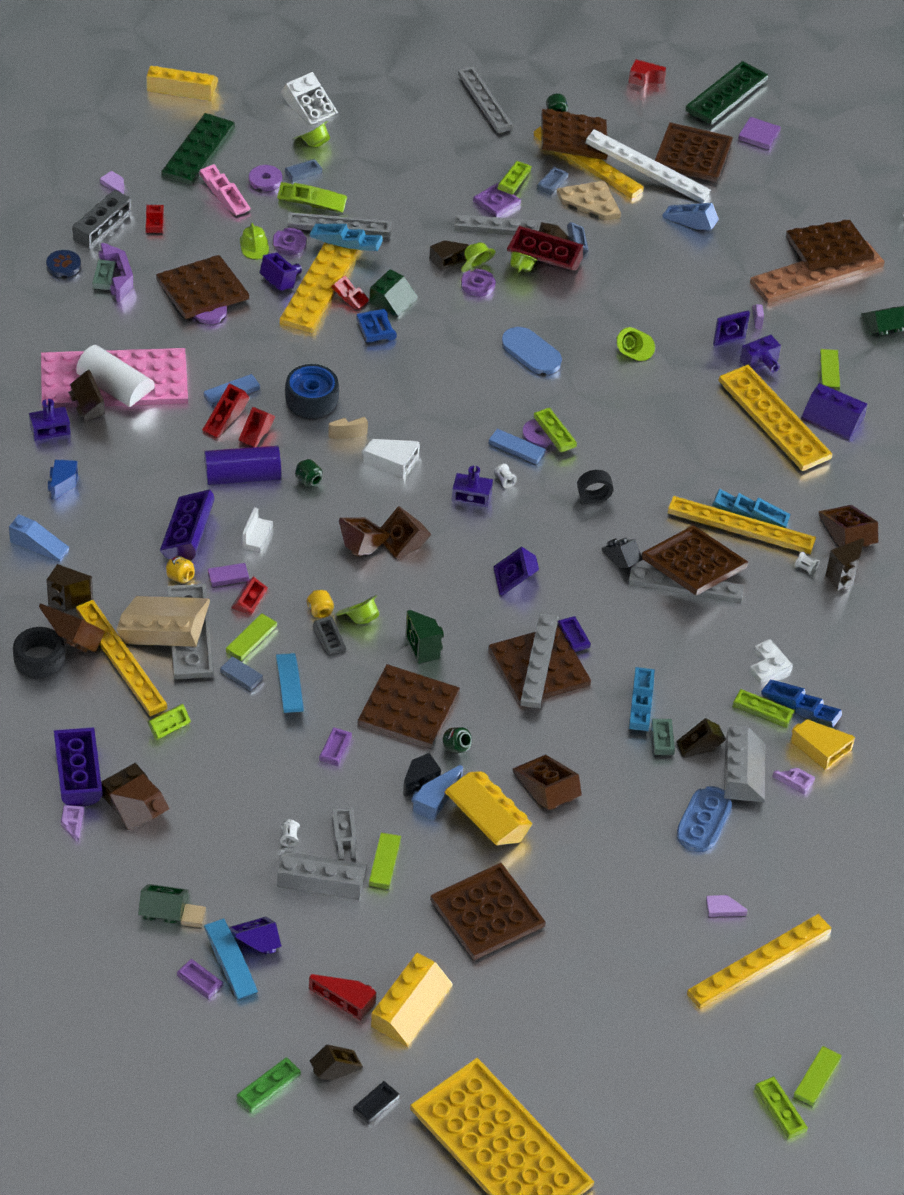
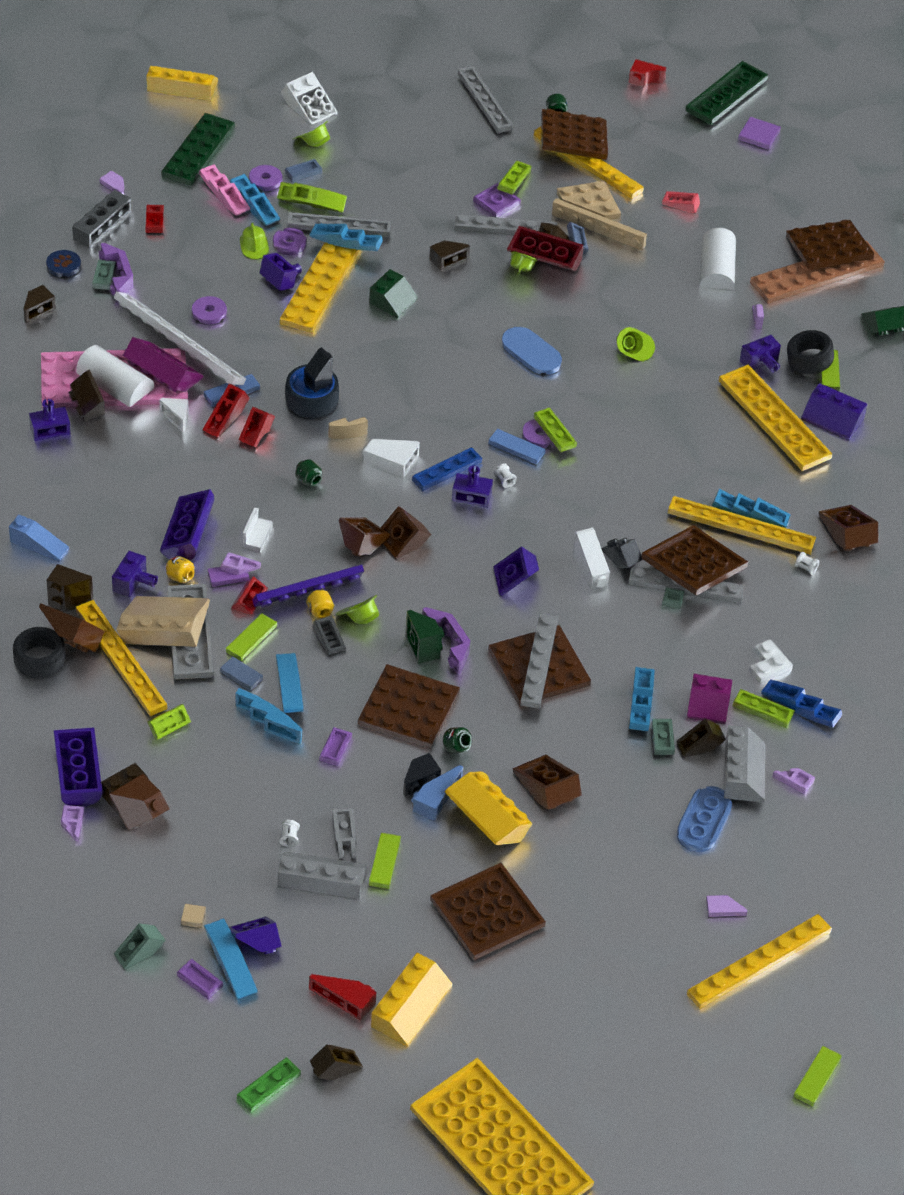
(38, 303): none -> dark brown slope
(63, 476): blue slope -> none
(130, 573): none -> dark purple brick
(139, 945): none -> sand green slope
(161, 365): none -> magenta slope
(162, 903): dark green slope -> none
(175, 411): none -> white slope
(183, 341): none -> white plate
(202, 286): reddish brown plate -> none
(238, 564): none -> lavender tile
(242, 465): dark purple brick -> none
(257, 201): none -> dark azure slope
(273, 718): none -> dark azure slope
(301, 588): none -> dark purple plate
(319, 370): none -> black slope
(354, 297): red slope -> none
(370, 326): blue plate -> none
(376, 1102): black tile -> none
(446, 469): none -> blue tile
(461, 642): none -> medium lavender slope
(476, 255): lime piece -> none
(478, 289): medium lavender tile -> none
(552, 181): sand blue tile -> none
(574, 634): dark purple plate -> none
(590, 558): none -> white slope
(592, 477): black tyre -> none
(599, 224): none -> tan plate
(648, 166): white plate -> none
(673, 598): none -> sand green tile
(681, 200): none -> coral slope
(694, 151): reddish brown plate -> none
(696, 216): medium blue slope -> none
(709, 698): none -> magenta slope
(718, 259): none -> white brick
(731, 327): dark purple slope -> none
(781, 1107): lime tile -> none
(810, 340): none -> black tyre
(821, 742): yellow slope -> none
(844, 564): dark brown slope -> none

